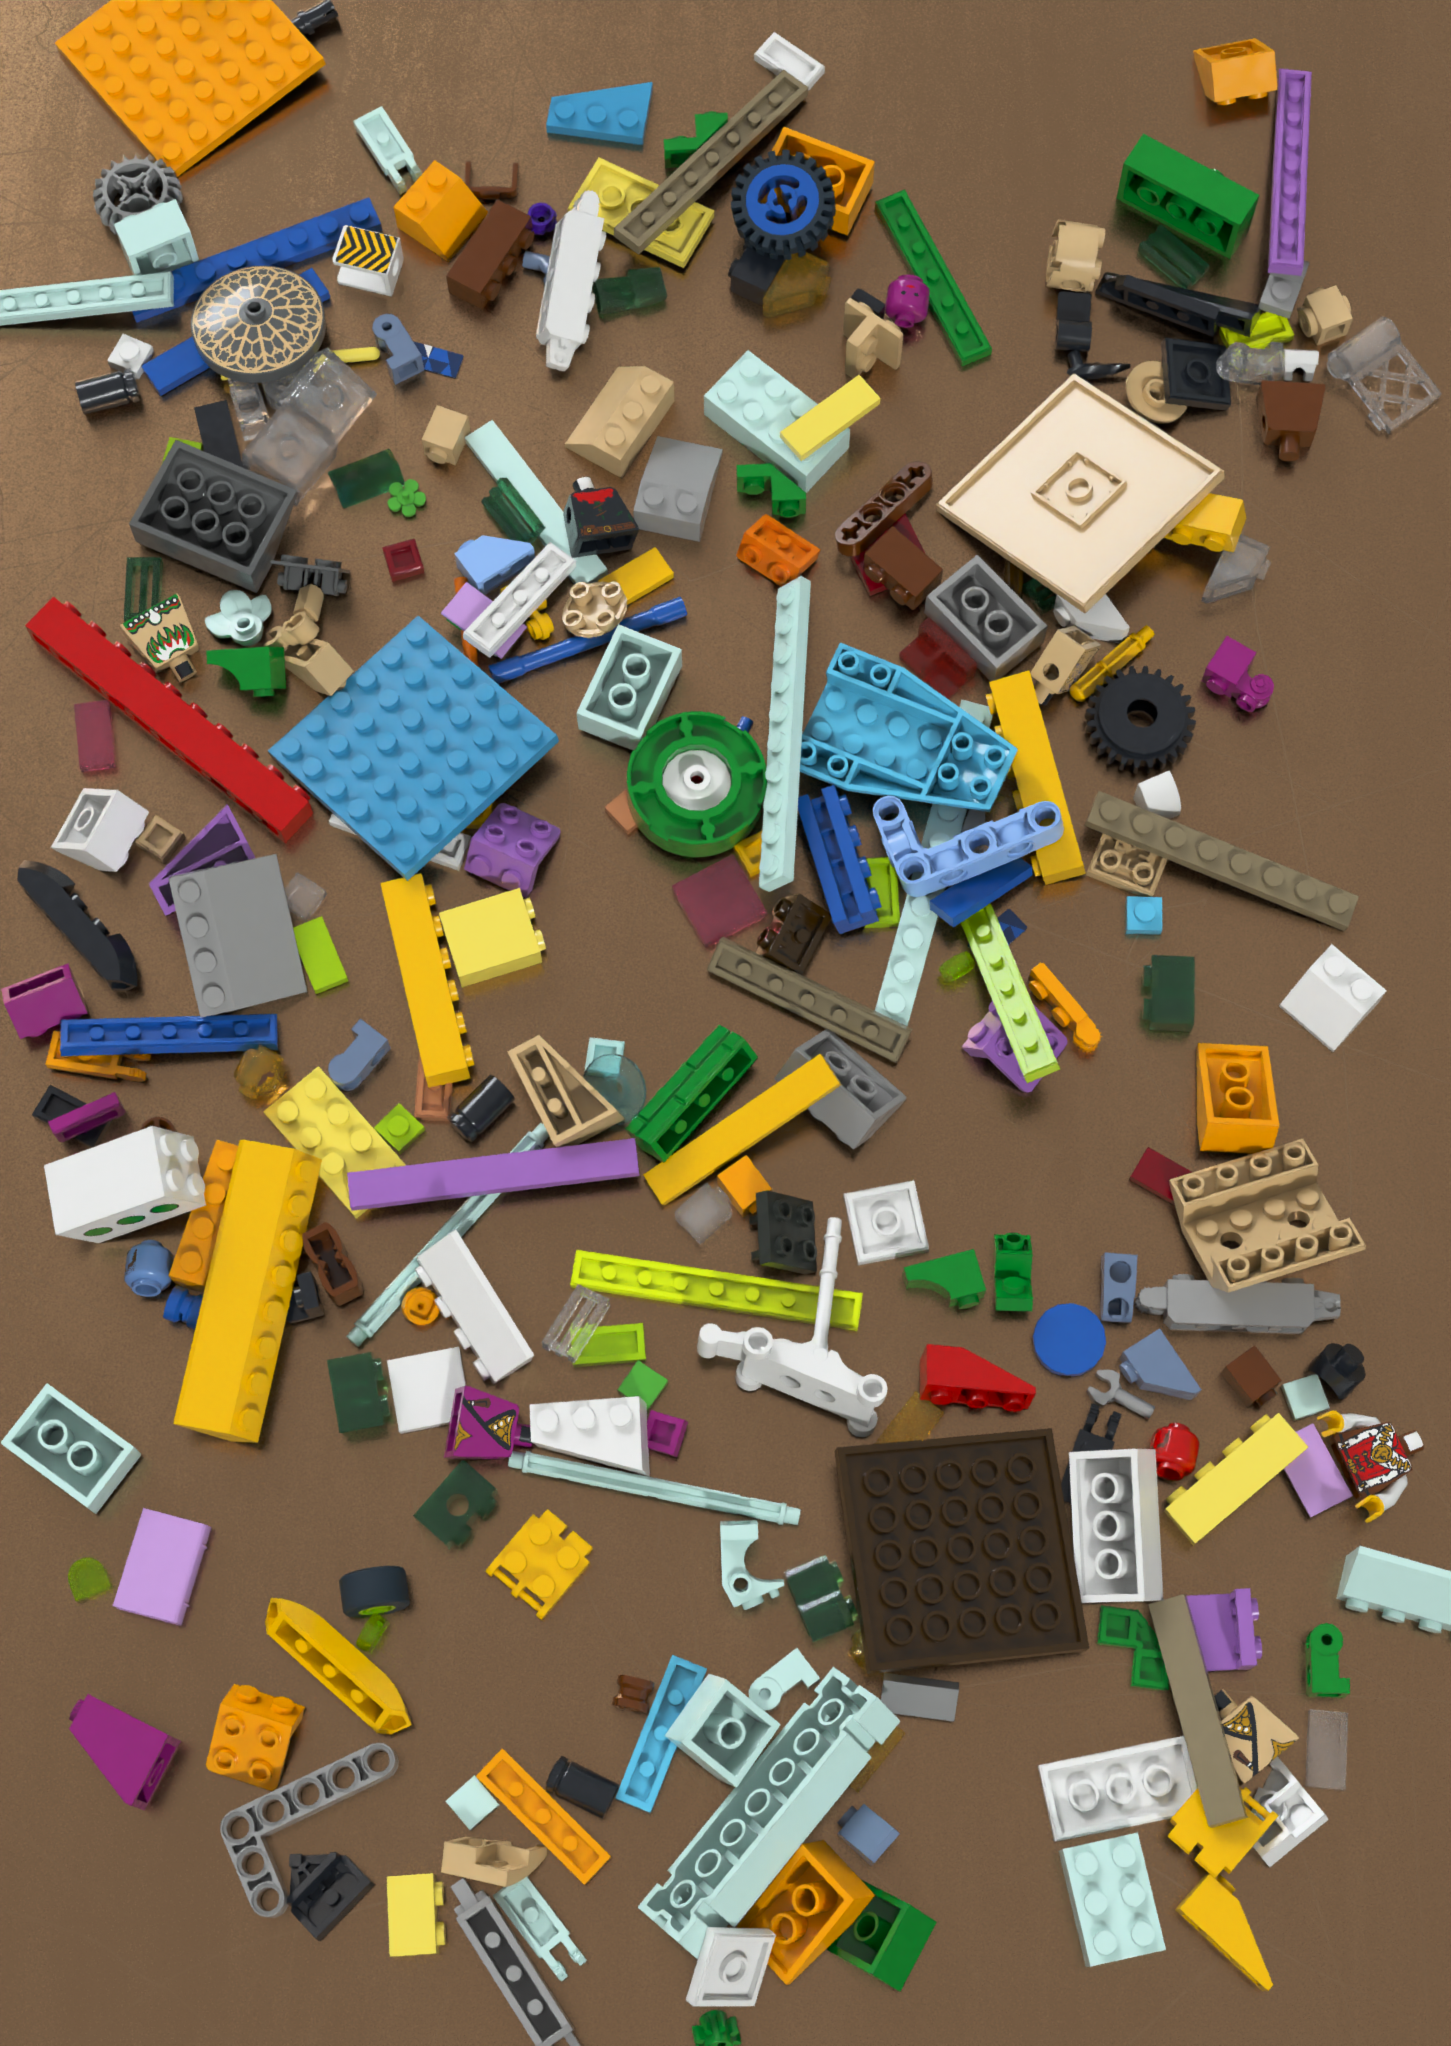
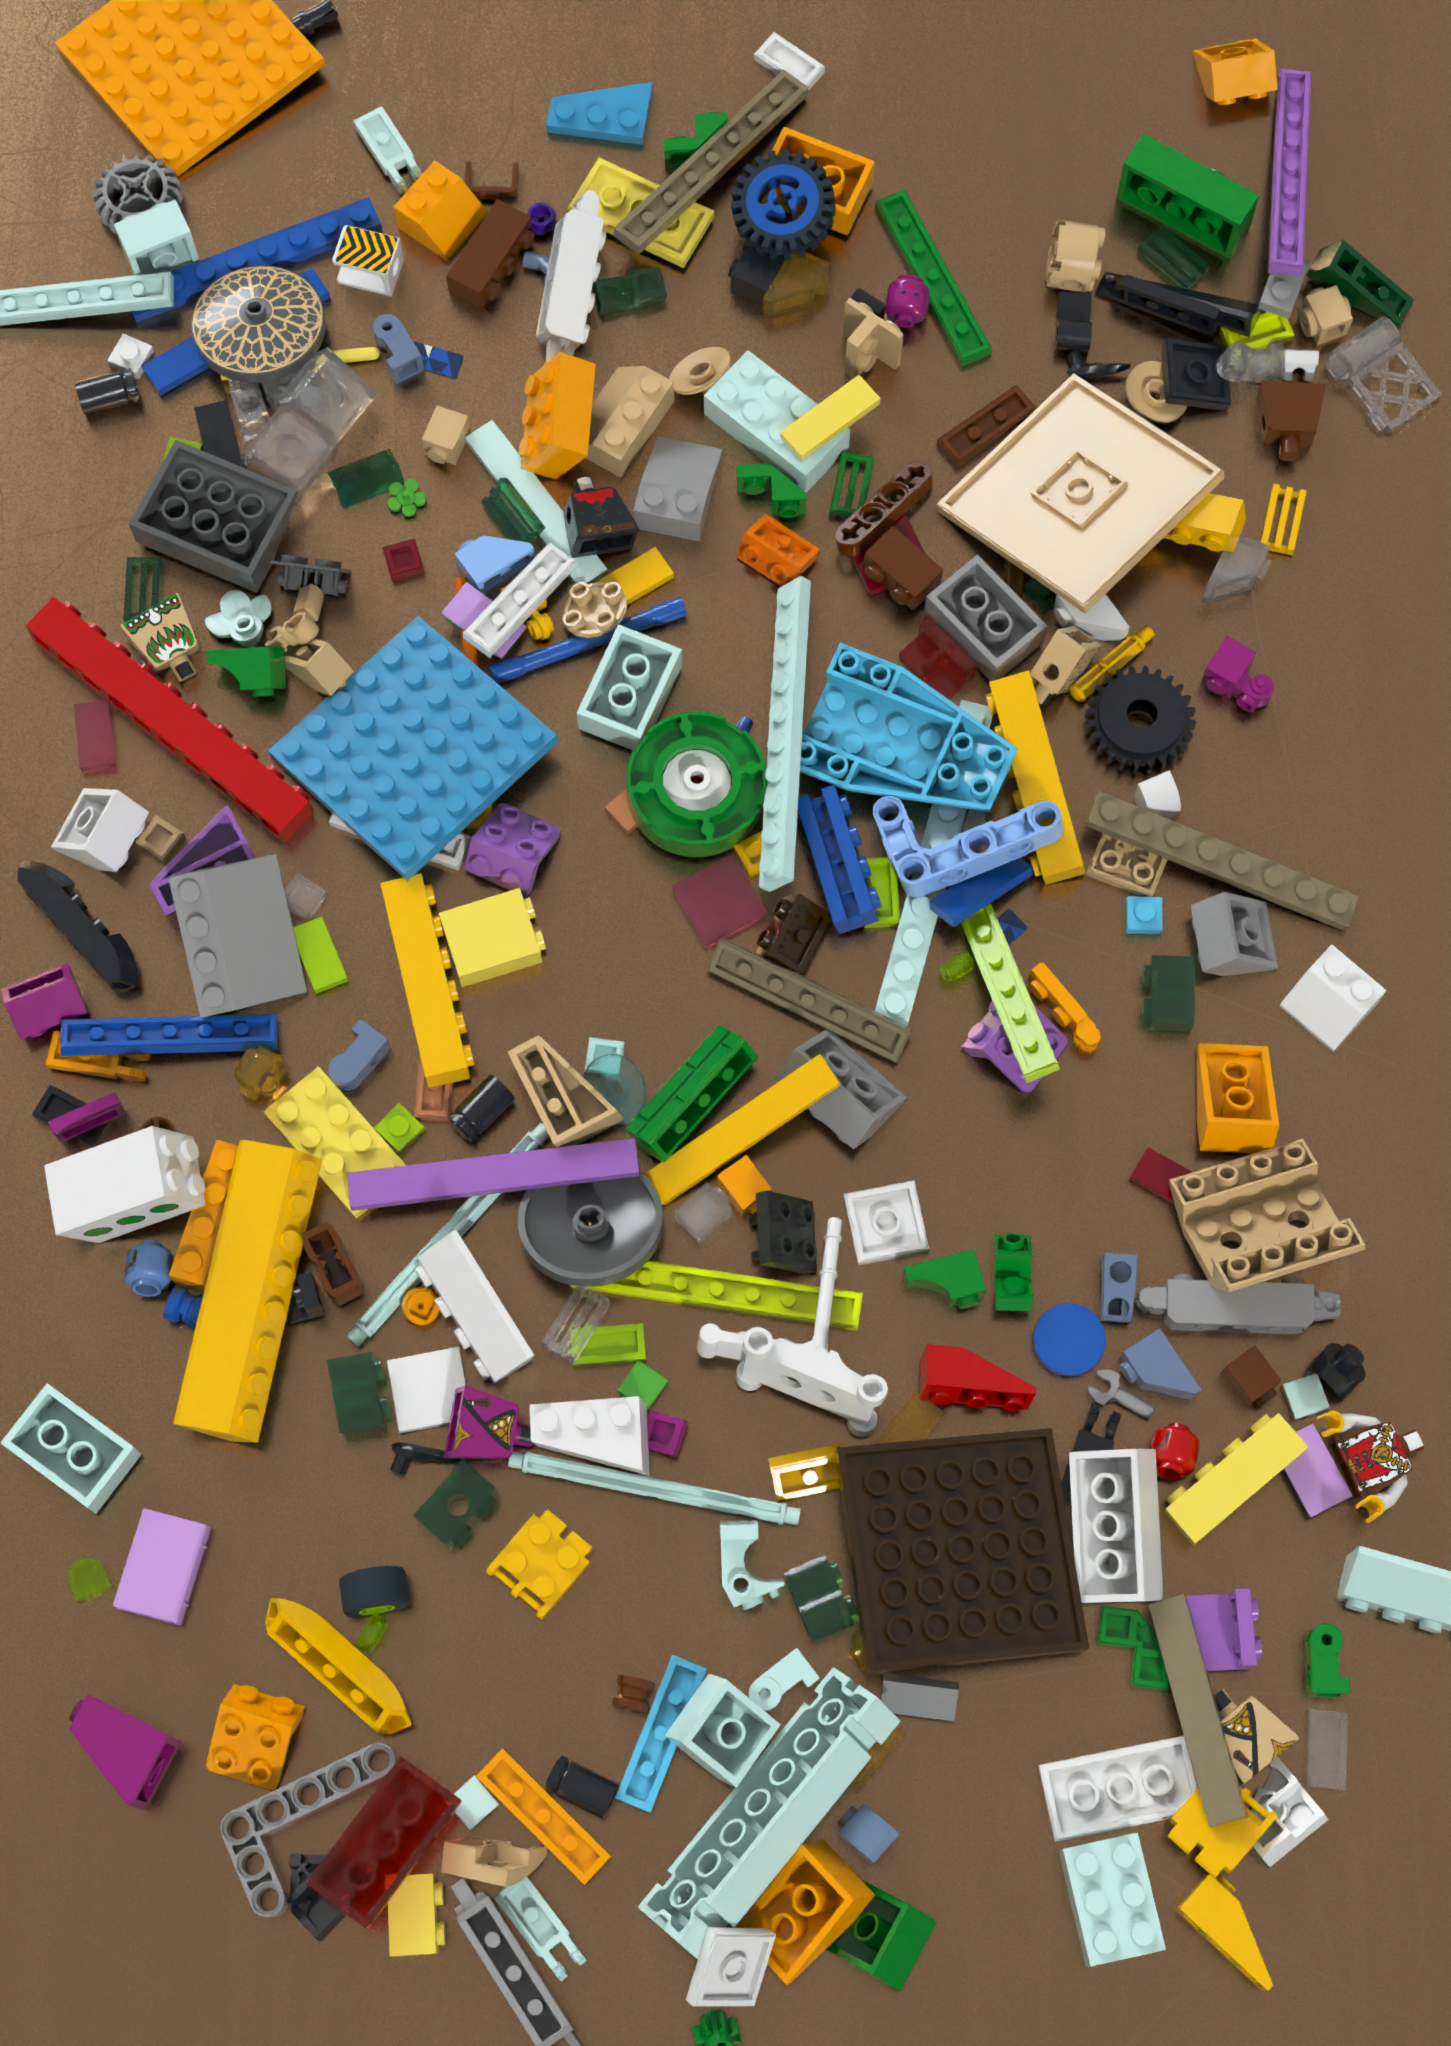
(383, 1843): none -> clear red slope
(405, 1451): none -> black bar
(557, 416): none -> light orange brick
(591, 1229): none -> dark grey dish
(700, 370): none -> tan dish
(804, 1472): none -> yellow slope
(847, 511): none -> green tile
(986, 426): none -> reddish brown tile
(1233, 935): none -> light grey slope
(1288, 495): none -> yellow tile
(1360, 282): none -> dark green slope

